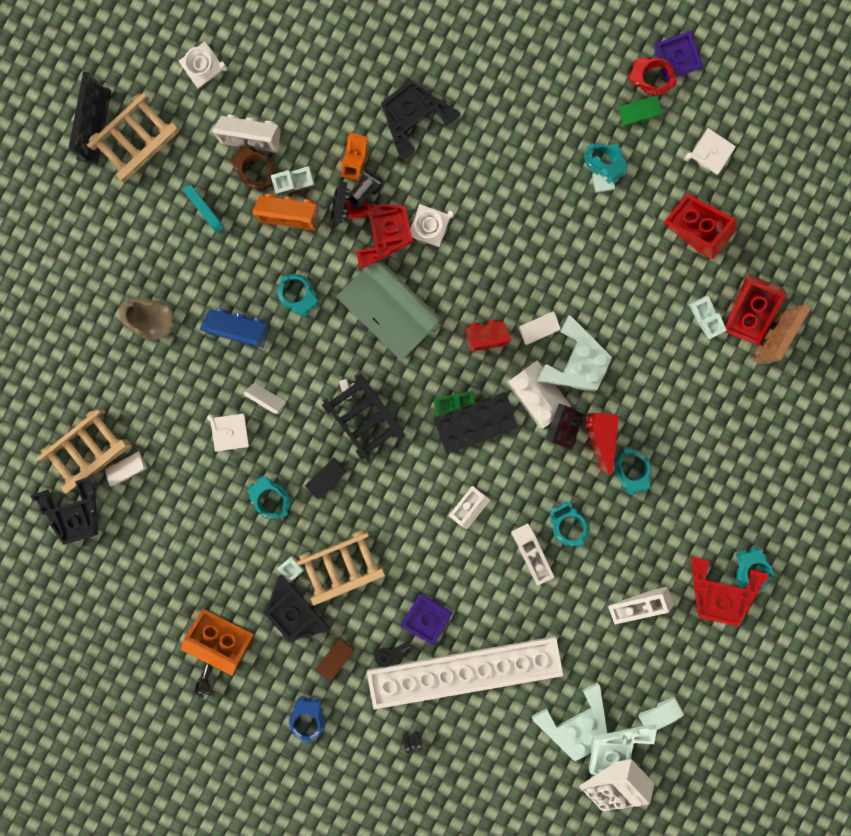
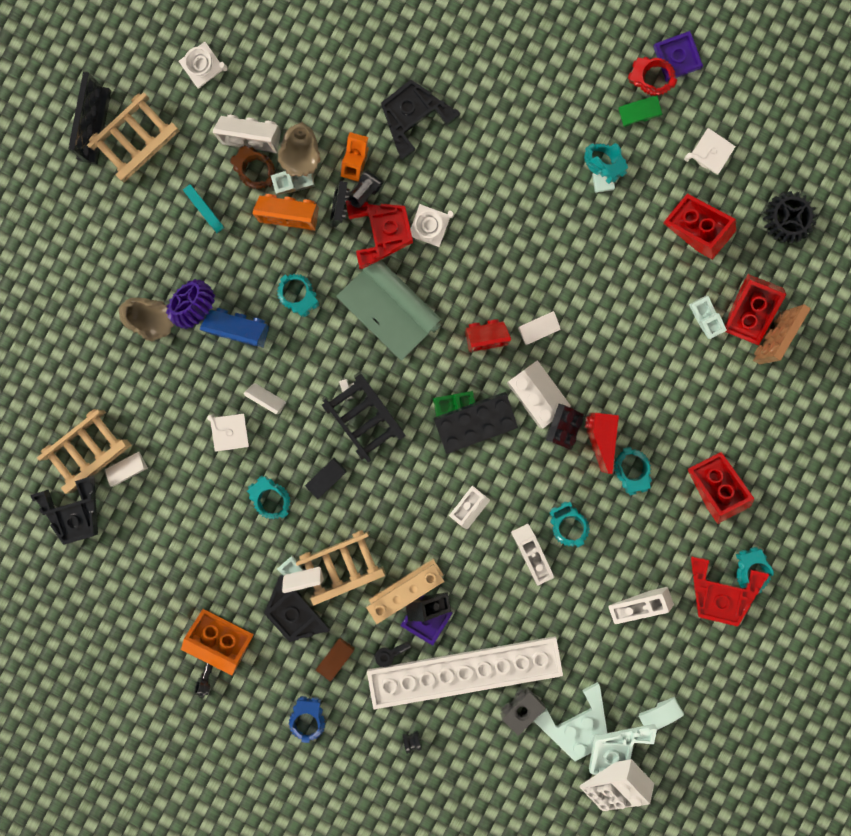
(190, 304): none -> dark purple gear
(299, 151): none -> dark tan piece
(302, 579): none -> white slope
(405, 591): none -> tan fence
(428, 607): none -> black slope
(520, 721): none -> dark grey brick
(585, 365): light aqua wing -> none
(720, 488): none -> red slope
(800, 228): none -> black gear

